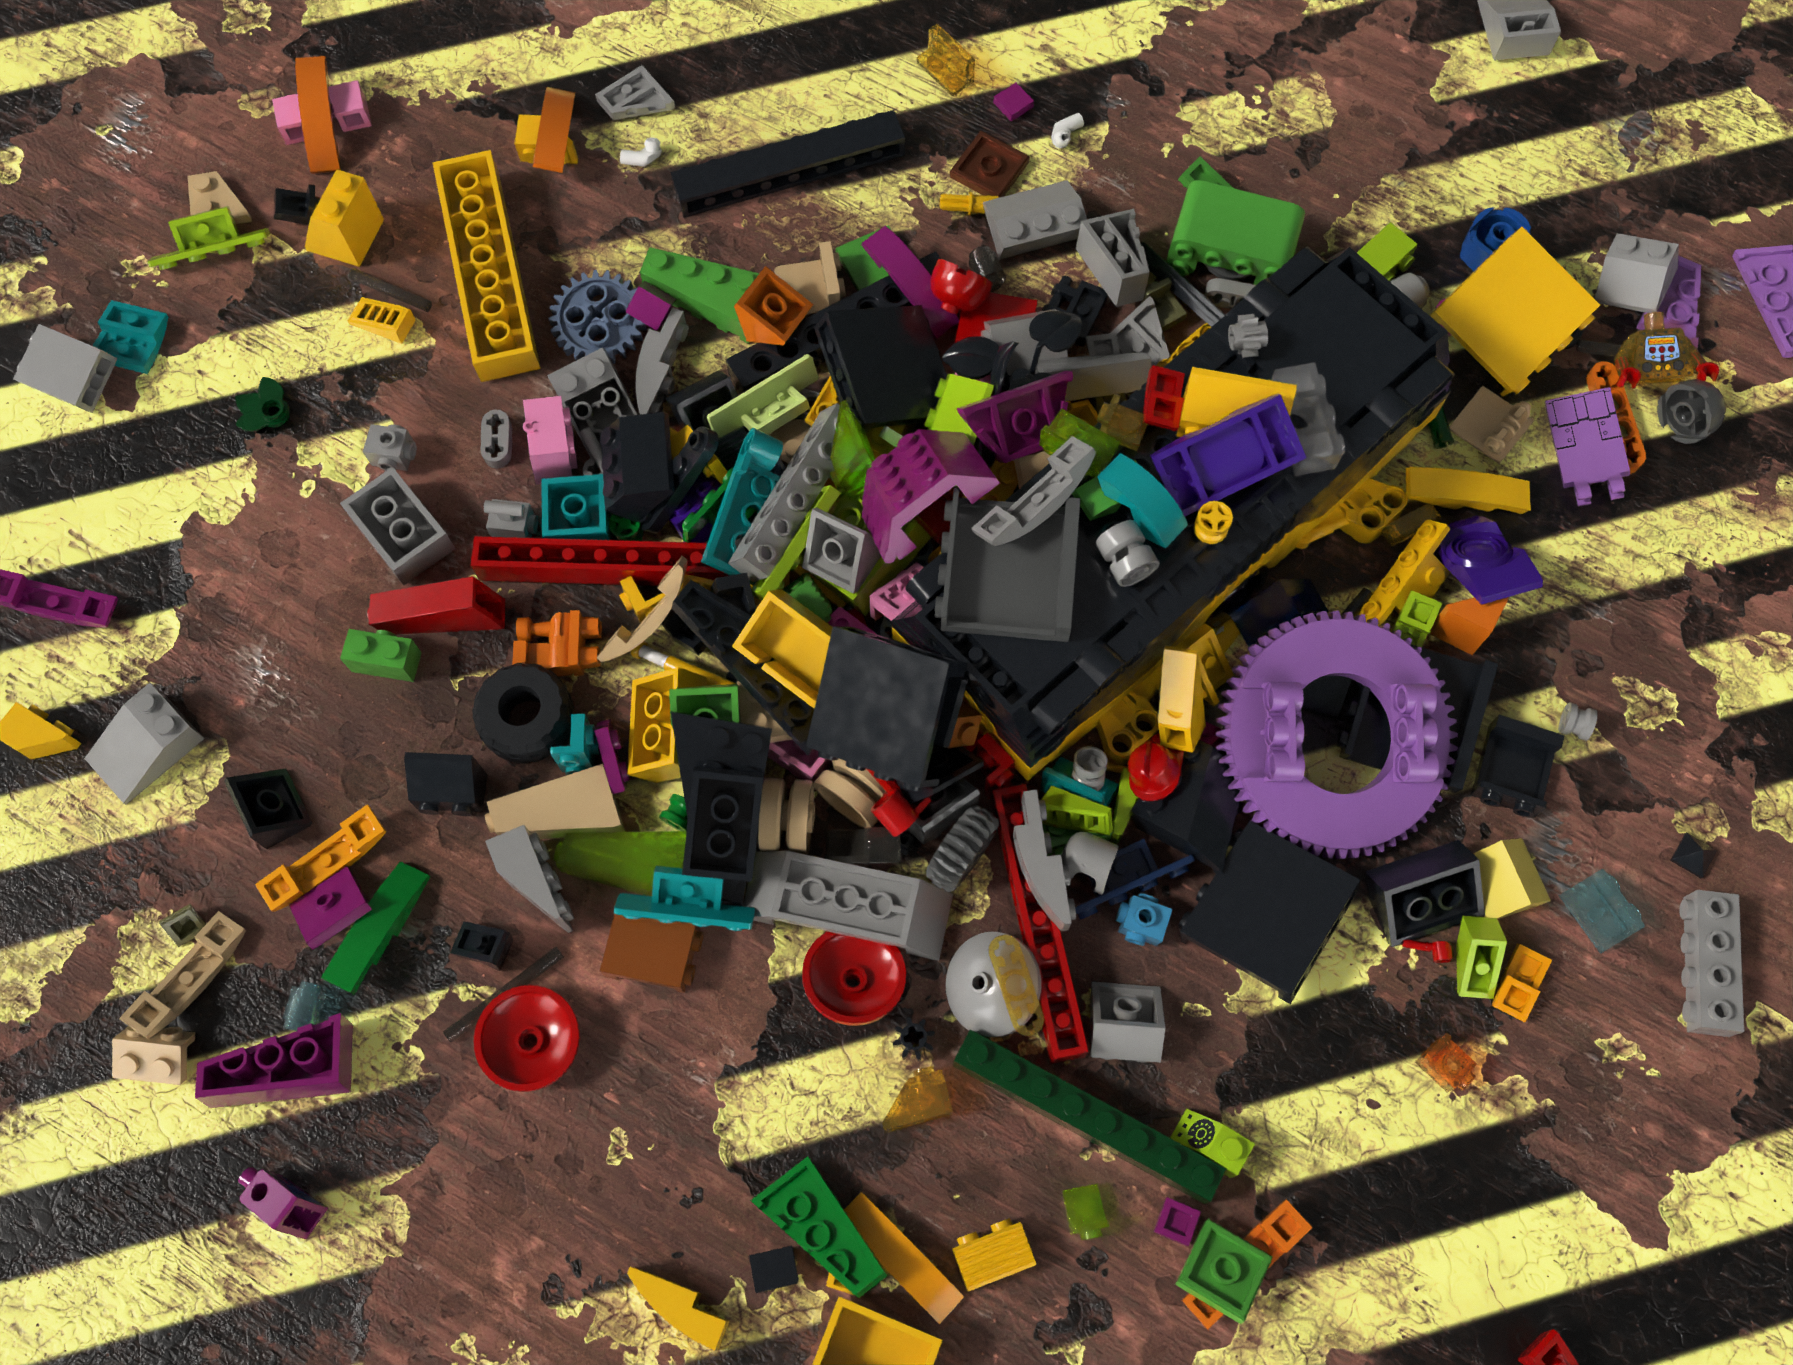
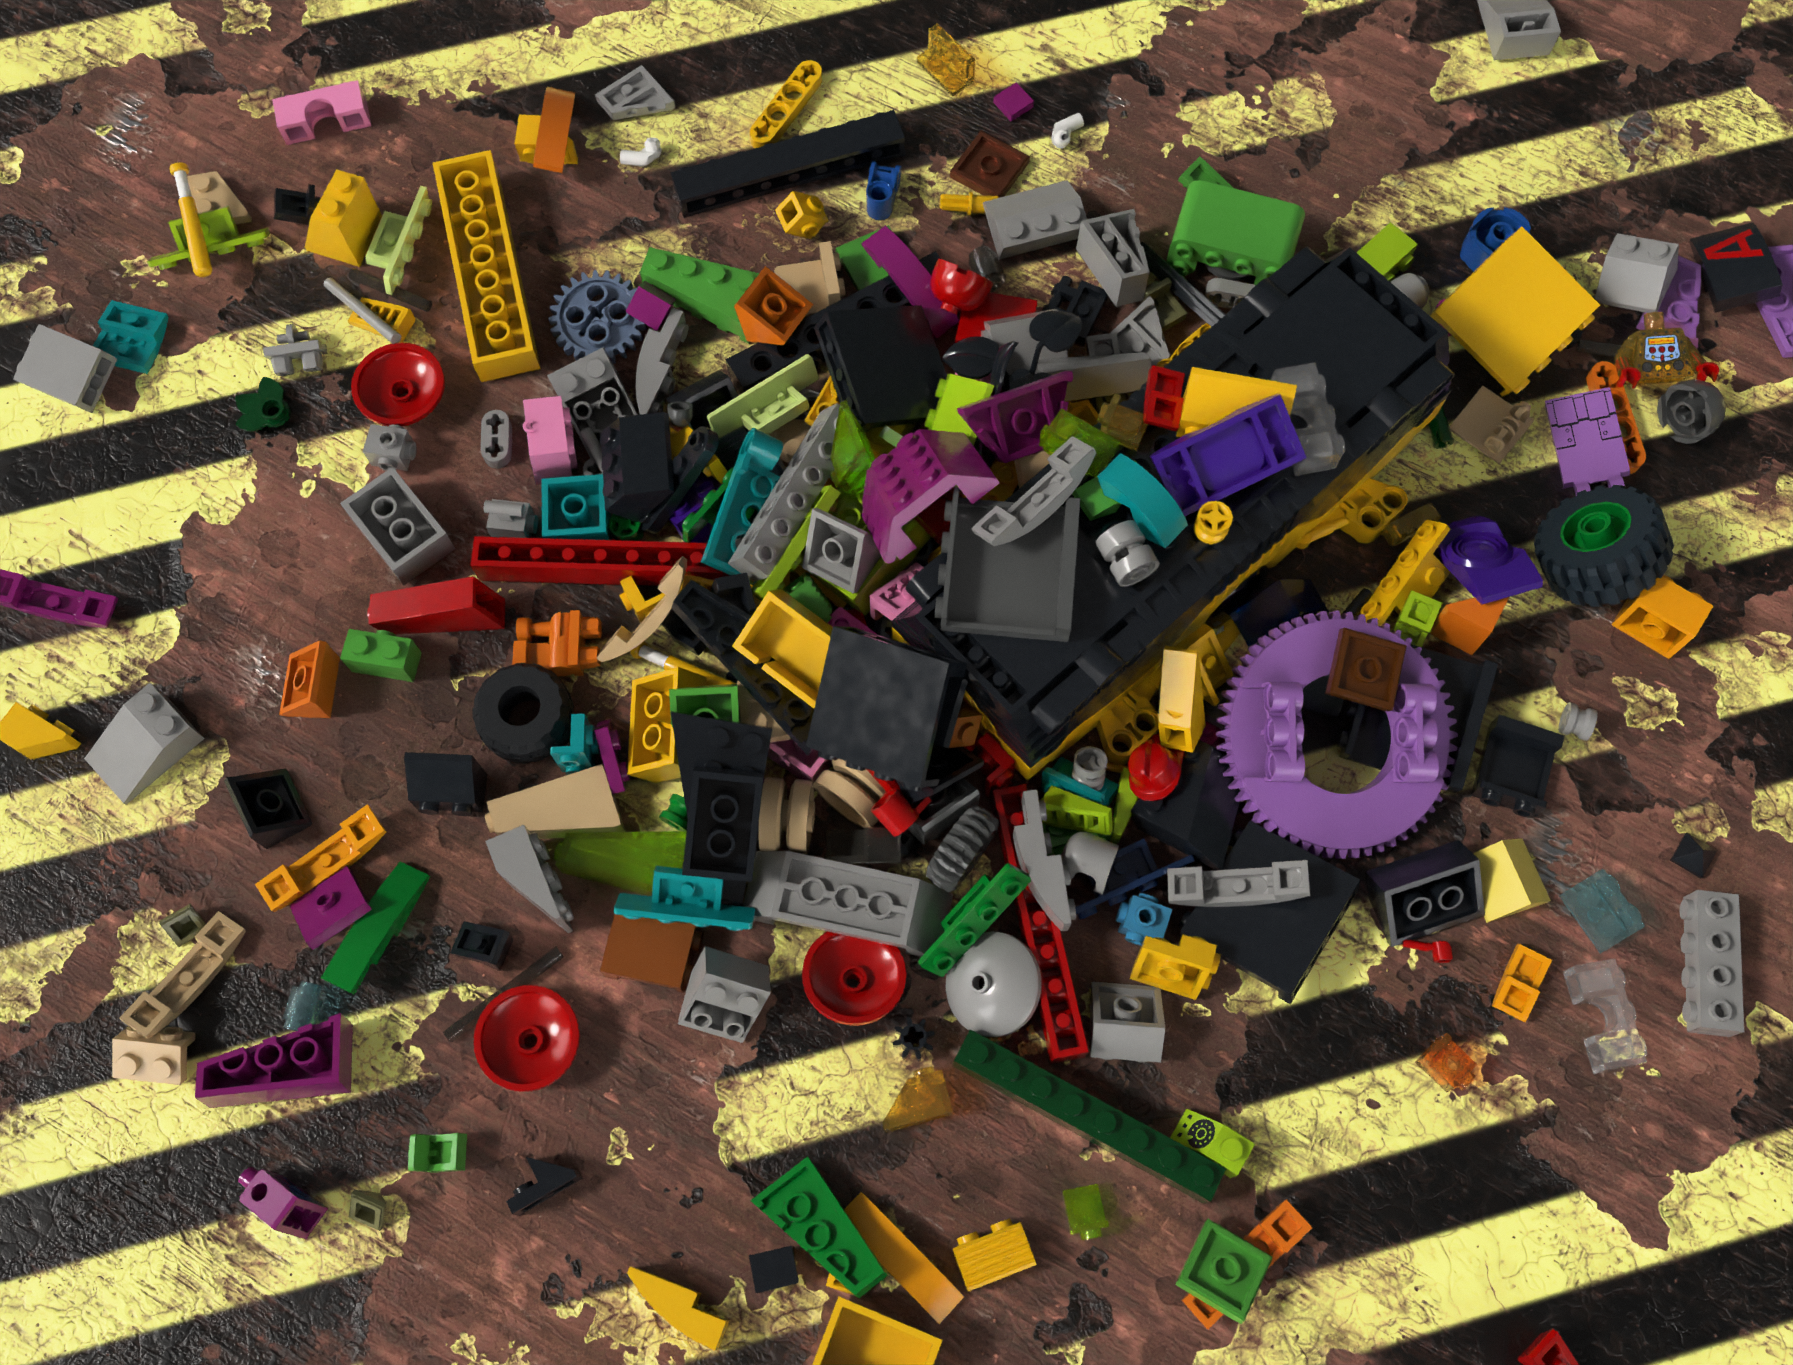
(195, 238): none -> yellow piece
(308, 351): none -> light grey hips
(310, 682): none -> orange slope
(316, 114): orange slope -> none
(362, 310): none -> light grey bar
(368, 1208): none -> olive slope
(395, 239): none -> yellowish green bracket
(395, 371): none -> red dish
(437, 1152): none -> bright green bracket
(551, 1181): none -> black slope
(680, 413): none -> dark grey hinge
(724, 994): none -> light grey slope
(784, 104): none -> yellow beam
(802, 215): none -> yellow brick
(882, 190): none -> blue piece
(973, 917): none -> green bracket
(1016, 1013): clear yellow beam -> none
(1176, 968): none -> yellow plate
(1177, 1222): magenta plate -> none
(1238, 886): none -> light grey slope
(1248, 335): light grey gear -> none
(1366, 669): none -> reddish brown plate
(1467, 488): yellow slope -> none
(1479, 956): lime slope -> none
(1603, 986): none -> clear arch
(1604, 545): none -> black wheel
(1663, 616): none -> light orange brick
(1736, 267): none -> black slope

